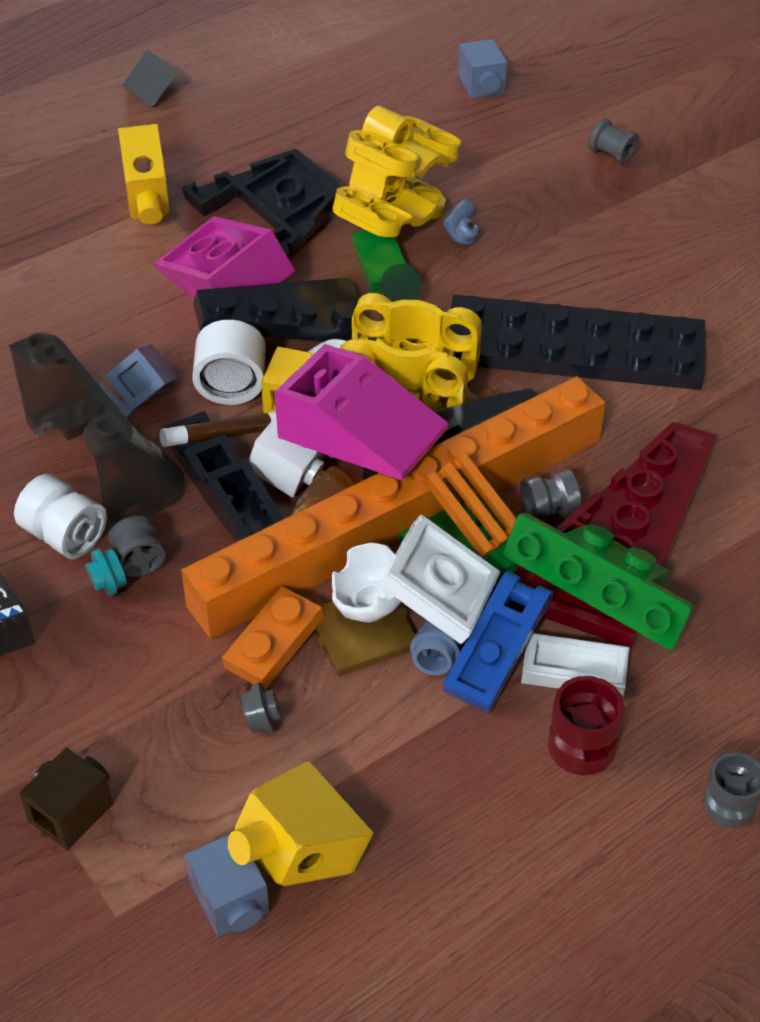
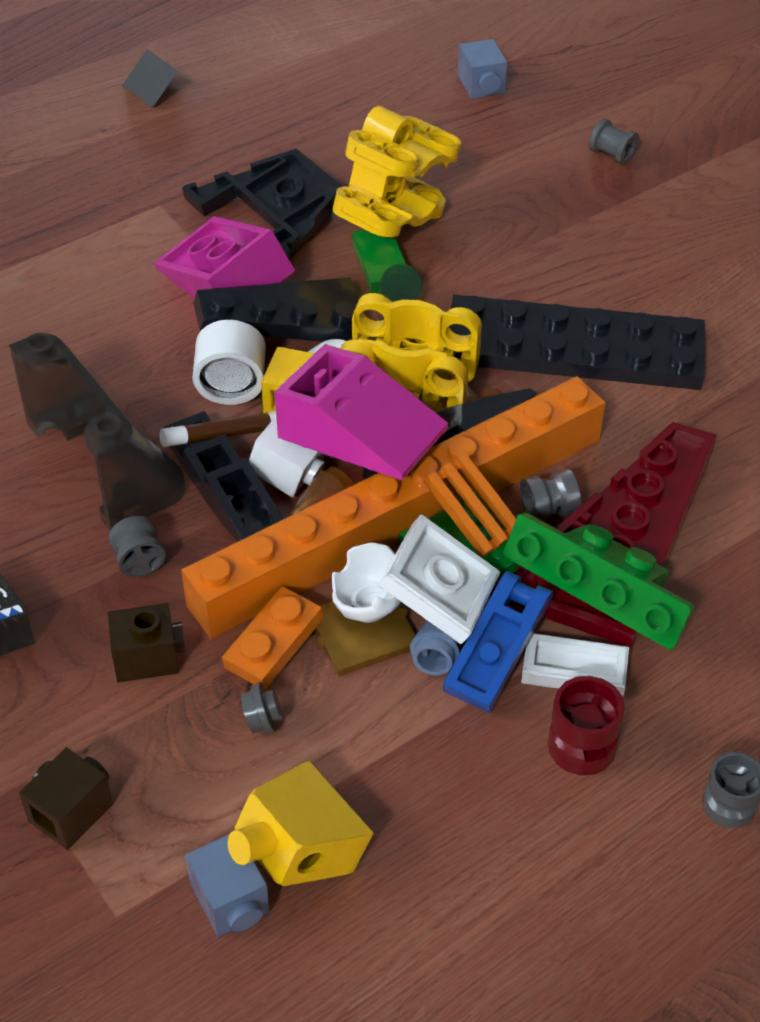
(60, 516): white wheel -> none
(106, 571): teal plate -> none
(141, 376): sand blue panel -> none
(144, 642): none -> dark brown brick
(146, 190): yellow torso -> none
(458, 223): sand blue arm -> none

